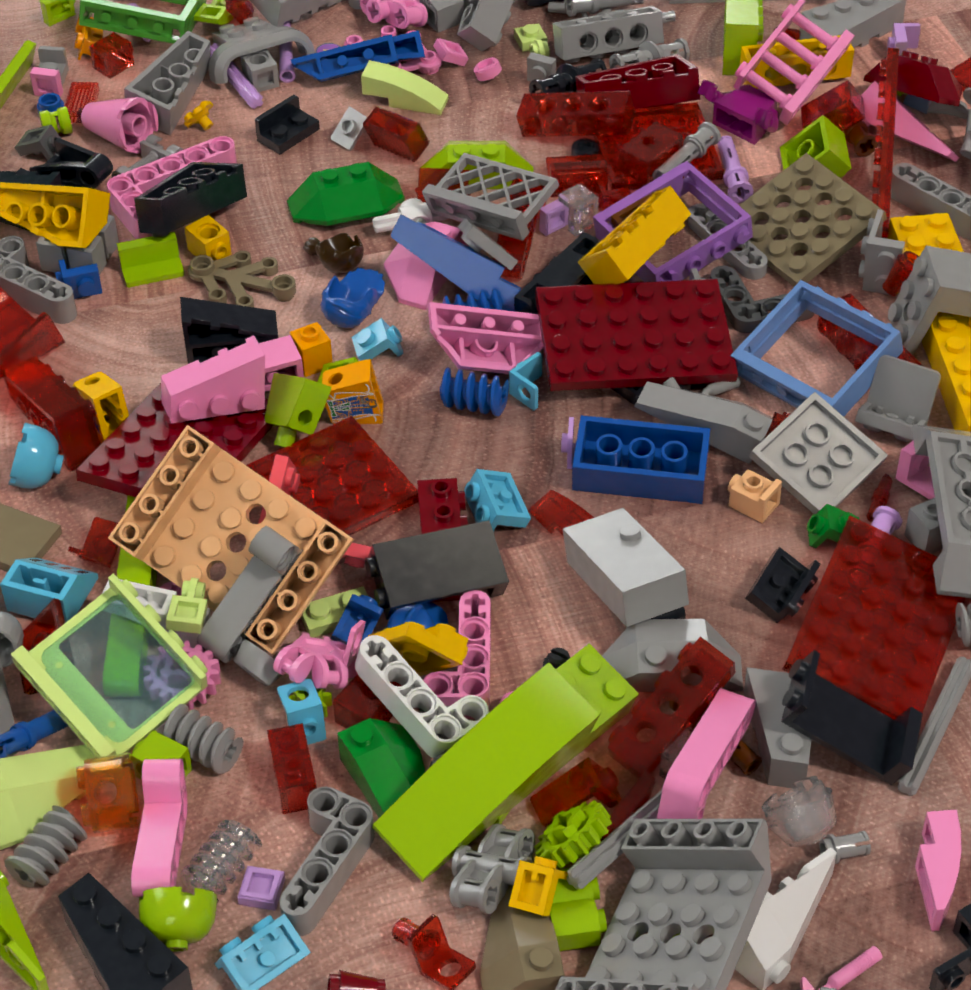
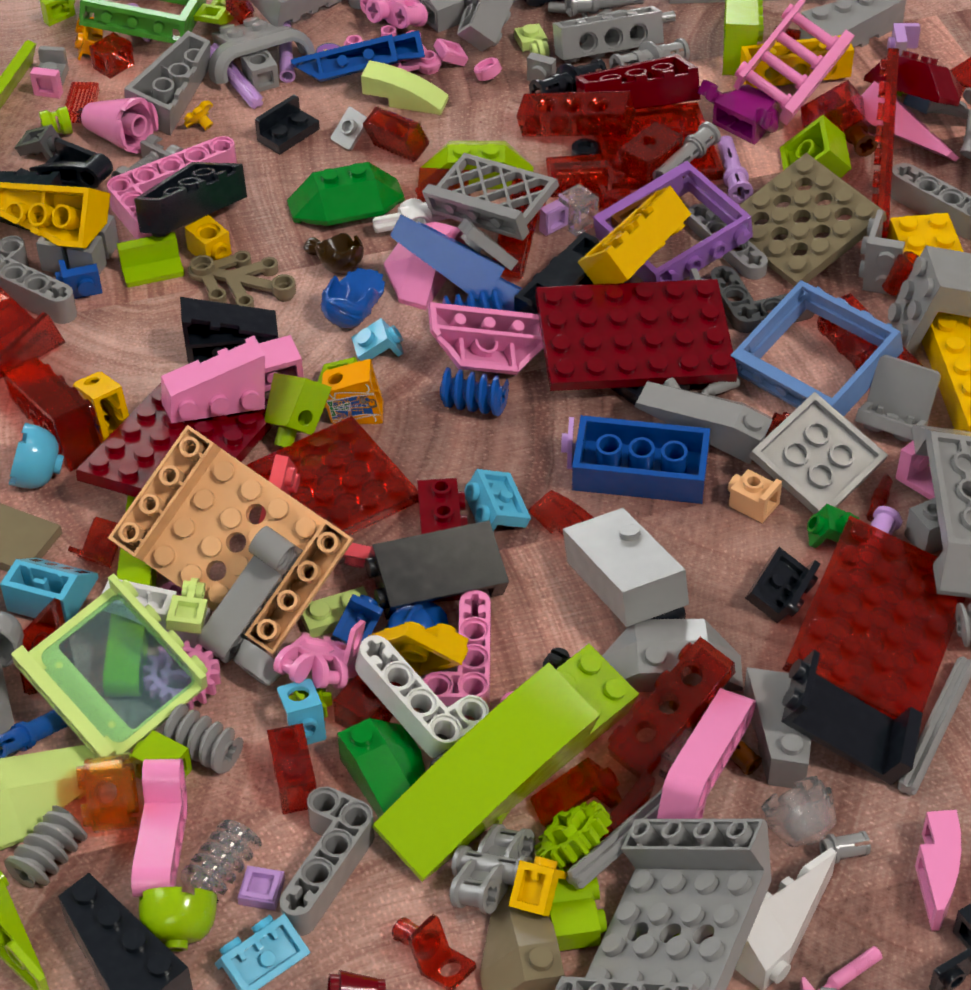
(49, 102): blue plate -> none
(313, 347): light orange brick -> none
(523, 376): medium azure bracket -> none

